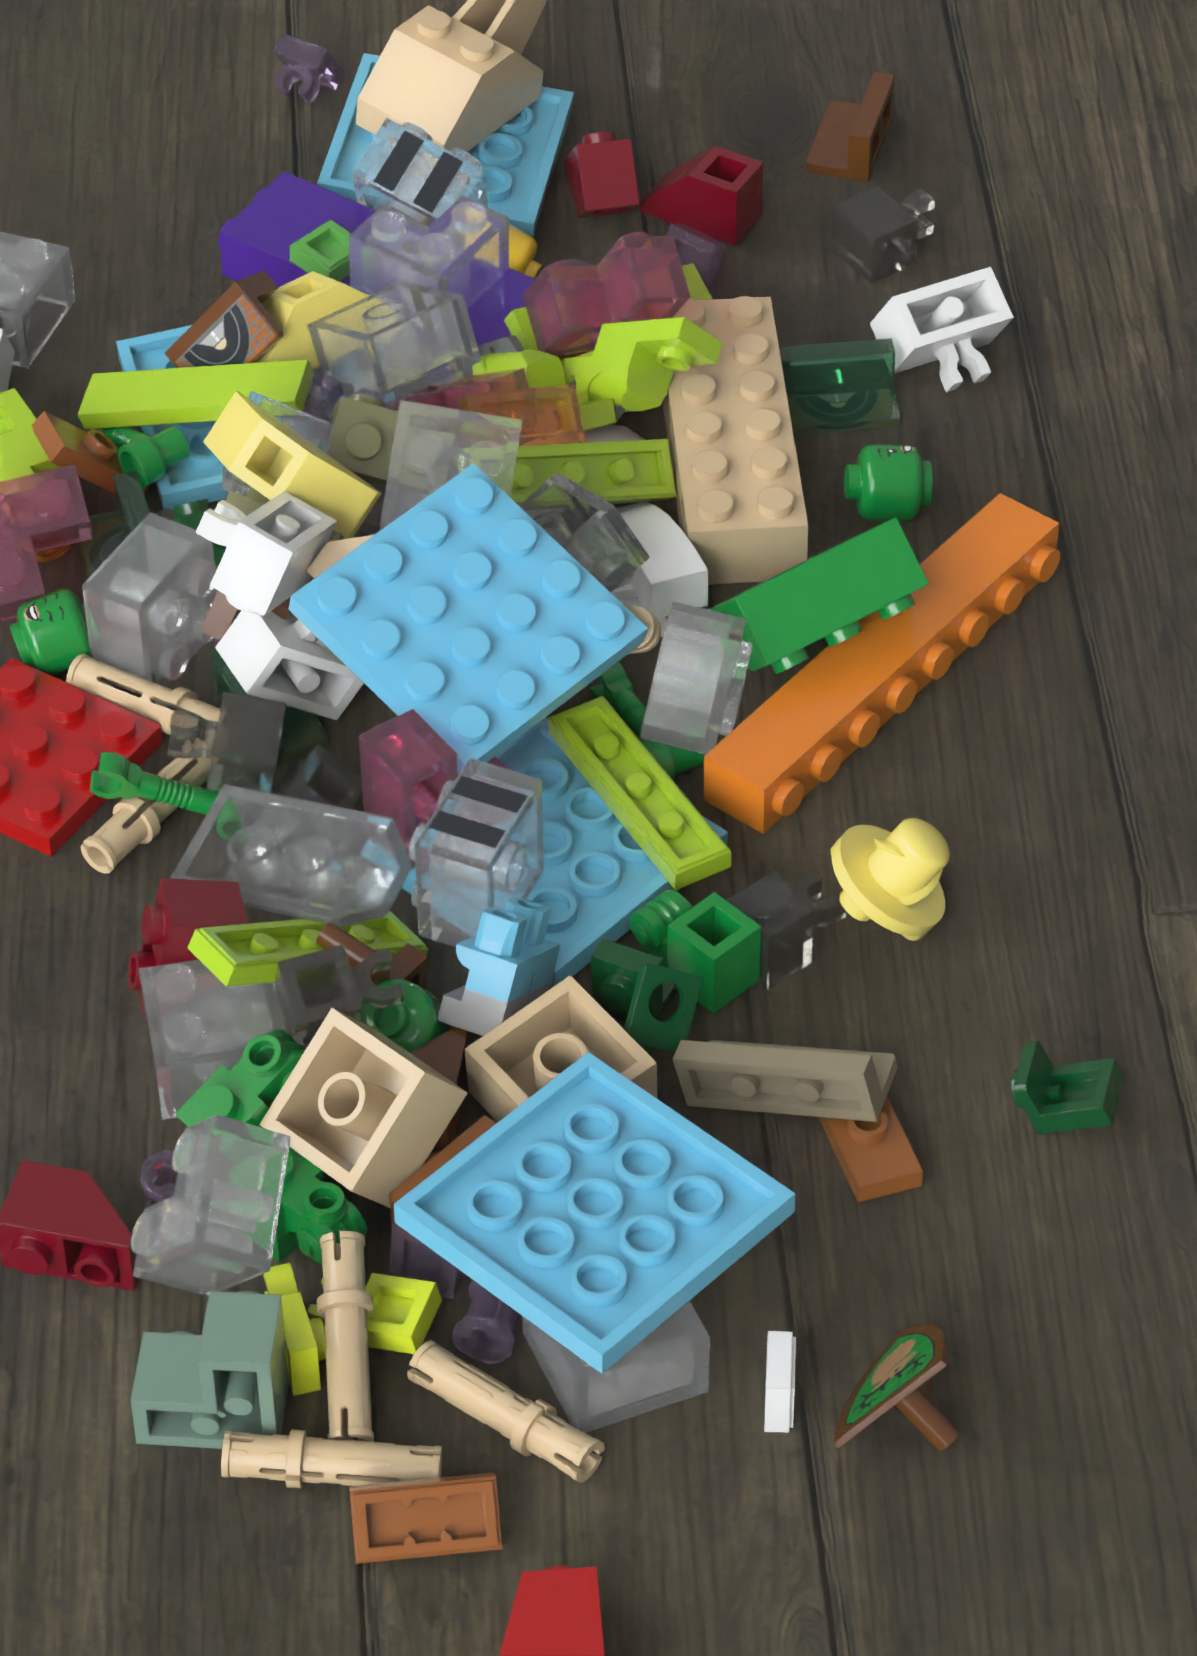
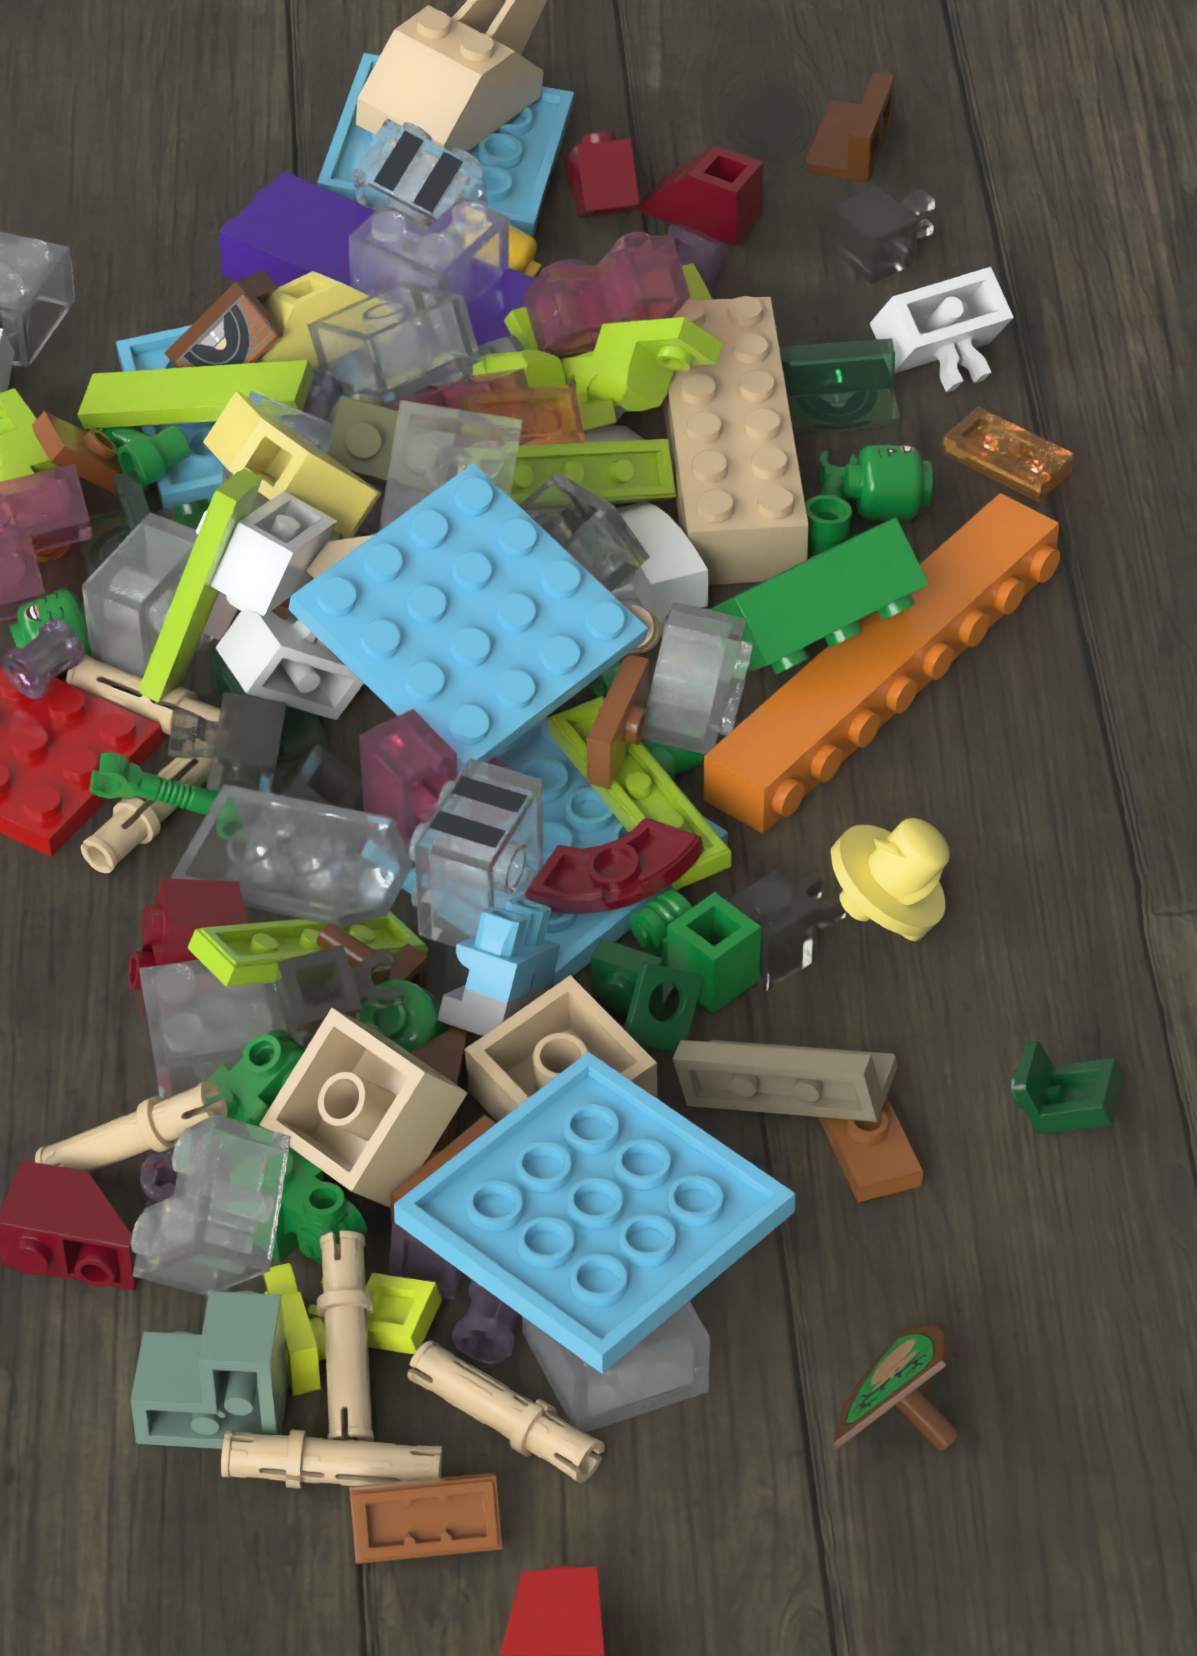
(43, 658): none -> bush
(153, 1126): none -> tan pin
(194, 594): none -> lime tile
(305, 63): clear purple tile -> none
(323, 251): bright green tile -> none
(617, 871): none -> dark red tile
(619, 721): none -> dark orange plate
(780, 1381): white tile -> none
(828, 513): none -> green brick
(1008, 453): none -> clear orange plate

